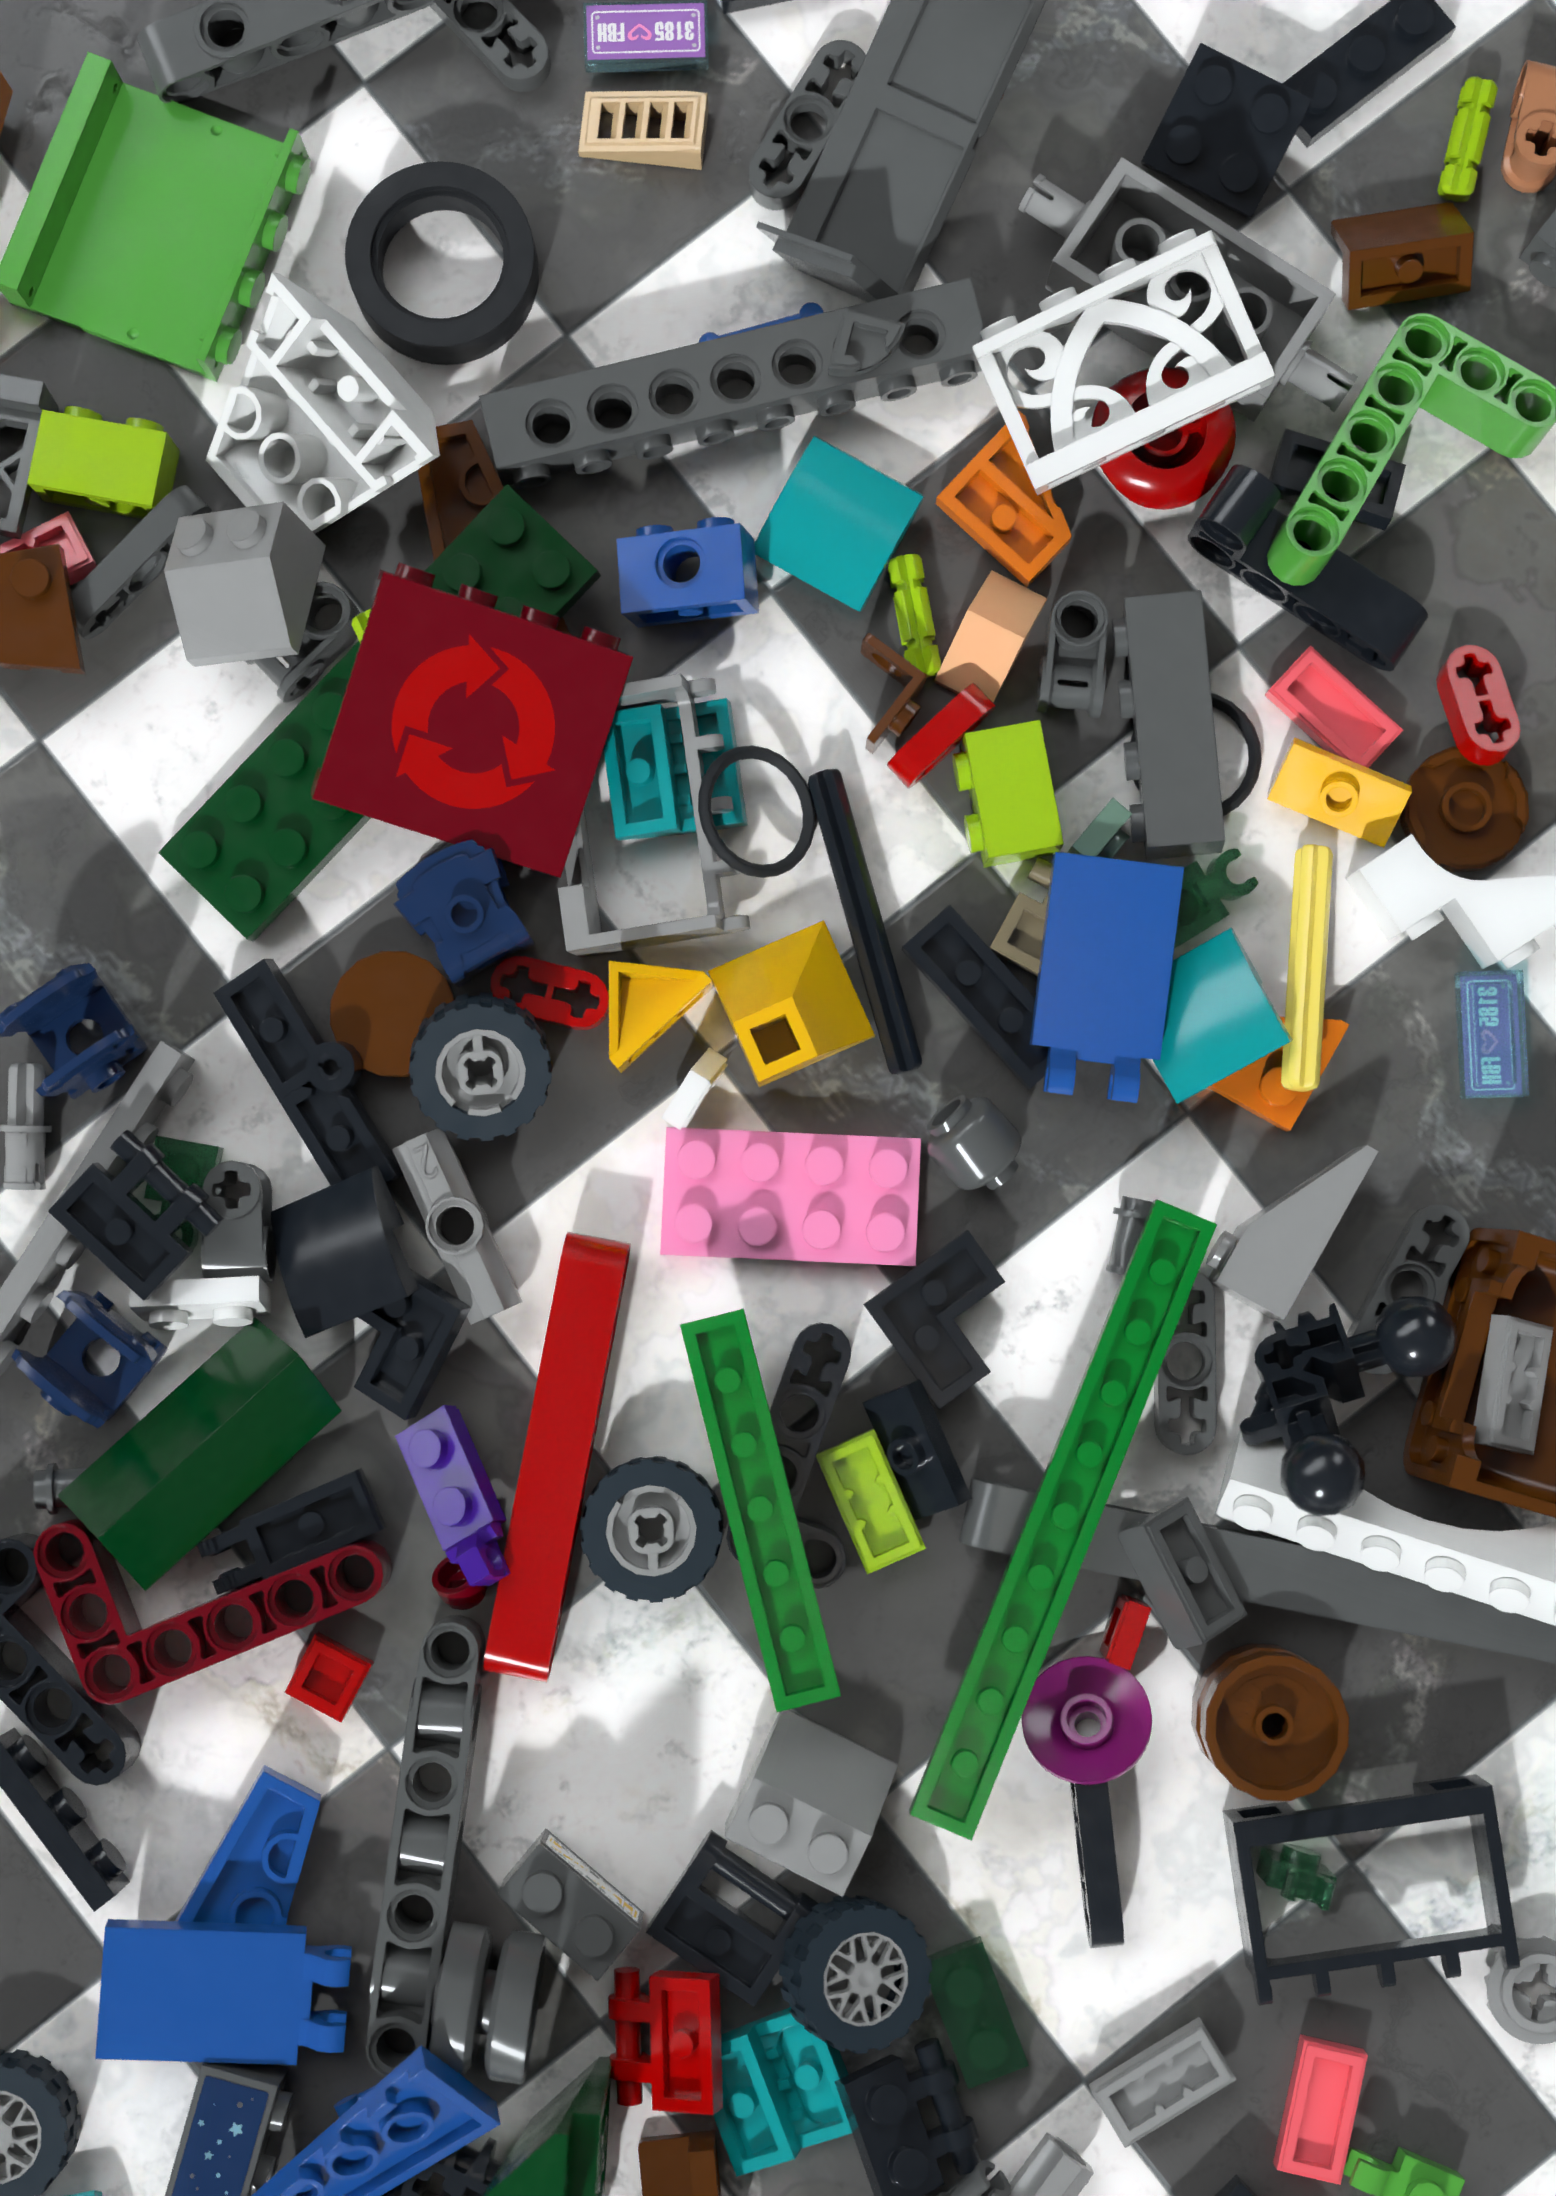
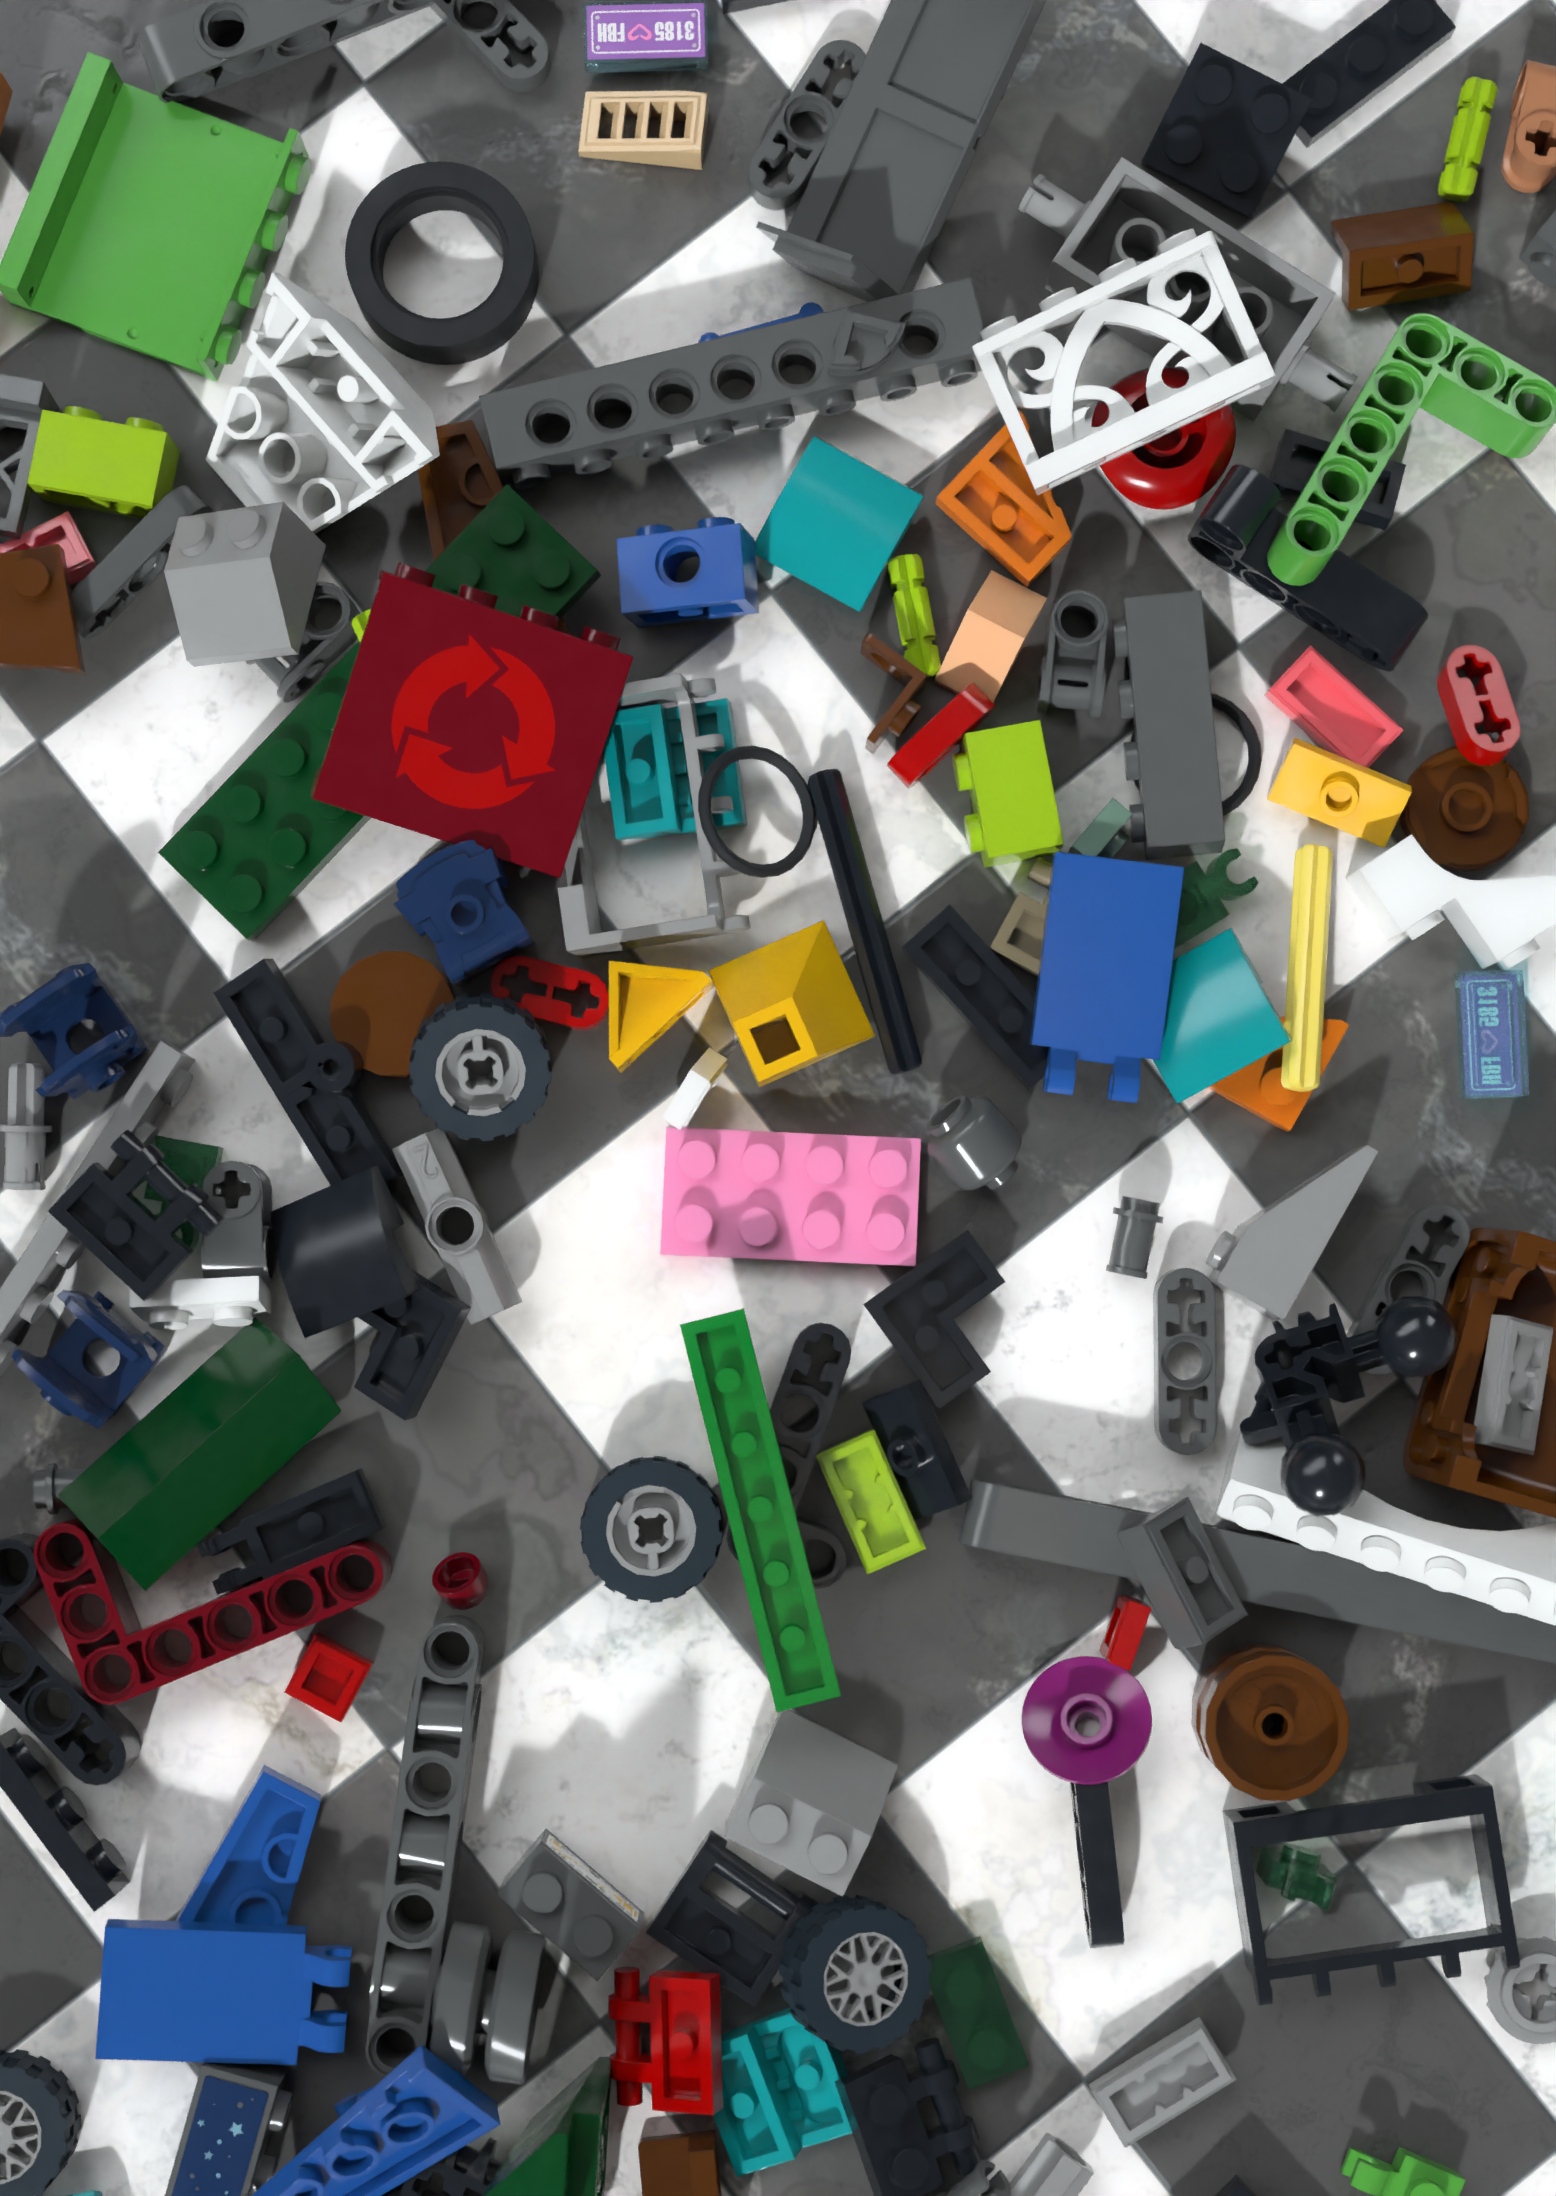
(456, 1493): dark purple hinge -> none
(557, 1456): red beam -> none
(1062, 1520): green plate -> none
(1320, 2109): coral tile -> none

